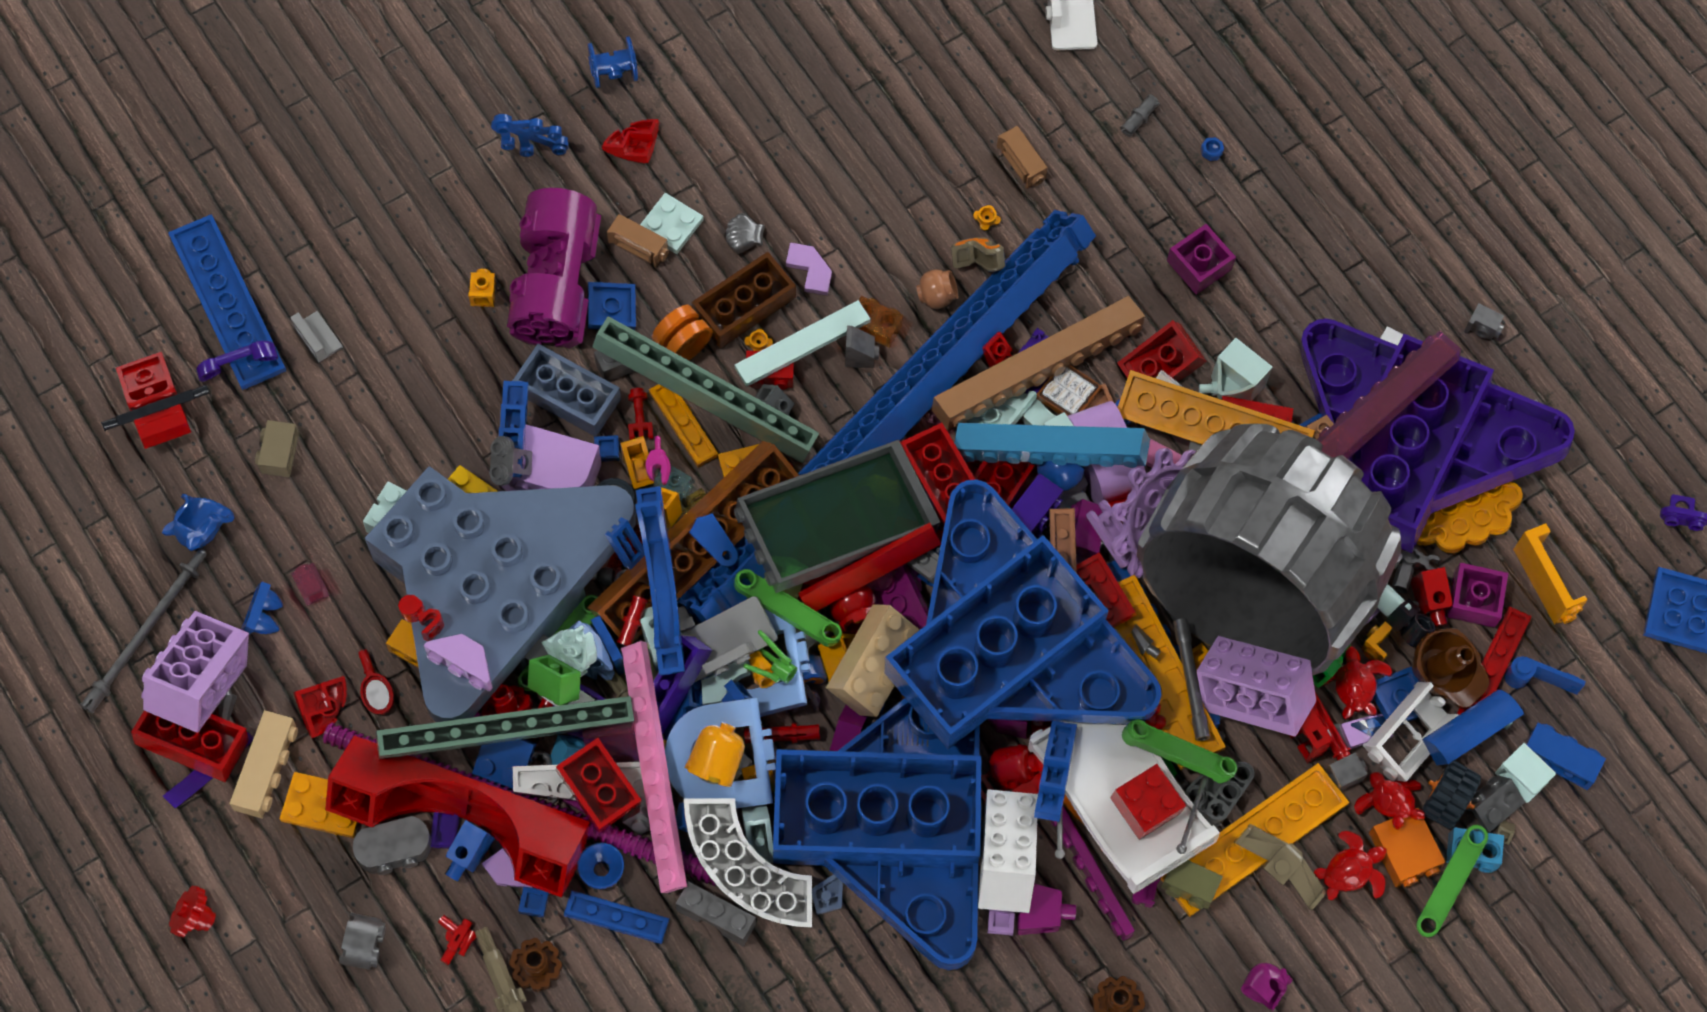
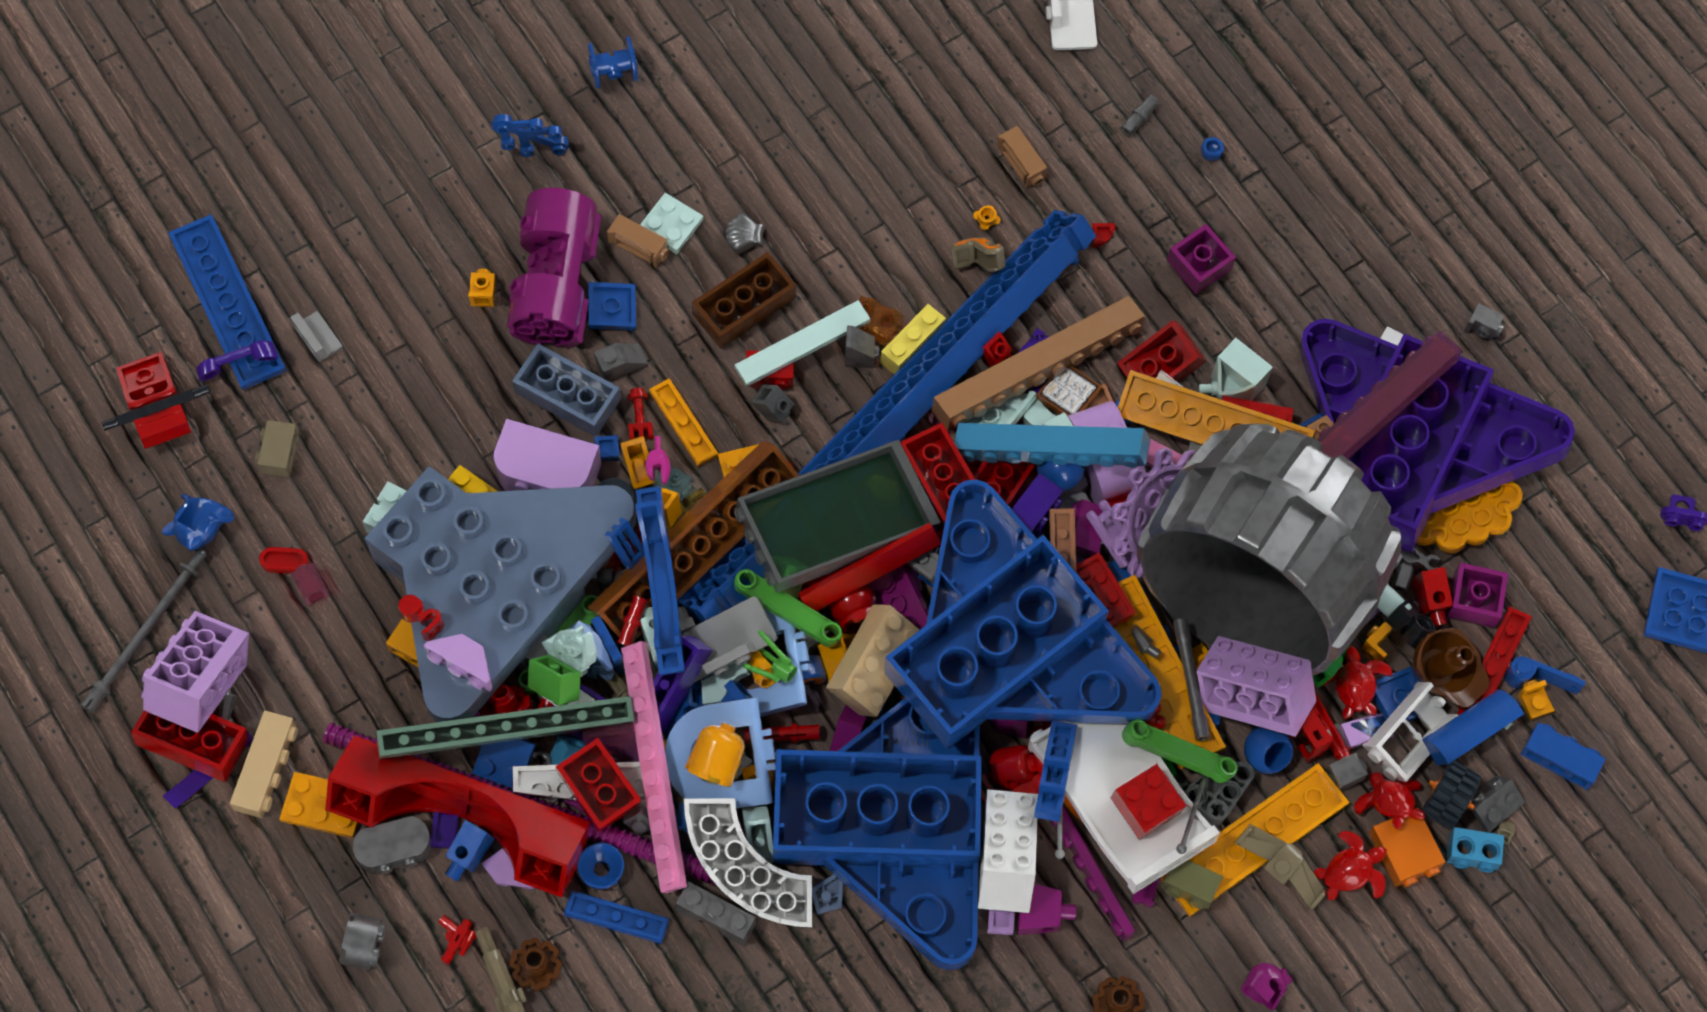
(191, 913): red plant -> none
(255, 619): blue tile -> none
(282, 559): none -> red tile
(321, 704): red brick -> none
(375, 688): red piece -> none
(505, 459): flat silver bracket -> none
(514, 414): blue slope -> none
(533, 902): blue plate -> none
(634, 142): red brick -> none
(683, 332): orange wheel -> none
(704, 389): sand green brick -> none
(714, 539): blue piece -> none
(758, 335): light orange plate -> none
(808, 259): lavender tile -> none
(911, 338): none -> light yellow brick
(937, 289): nougat piece -> none
(1103, 233): none -> red tile
(1268, 750): none -> blue helmet
(1452, 880): bright green piece -> none
(1526, 771): light aqua piece -> none
(1535, 700): none -> light orange bracket
(1545, 577): light orange panel -> none

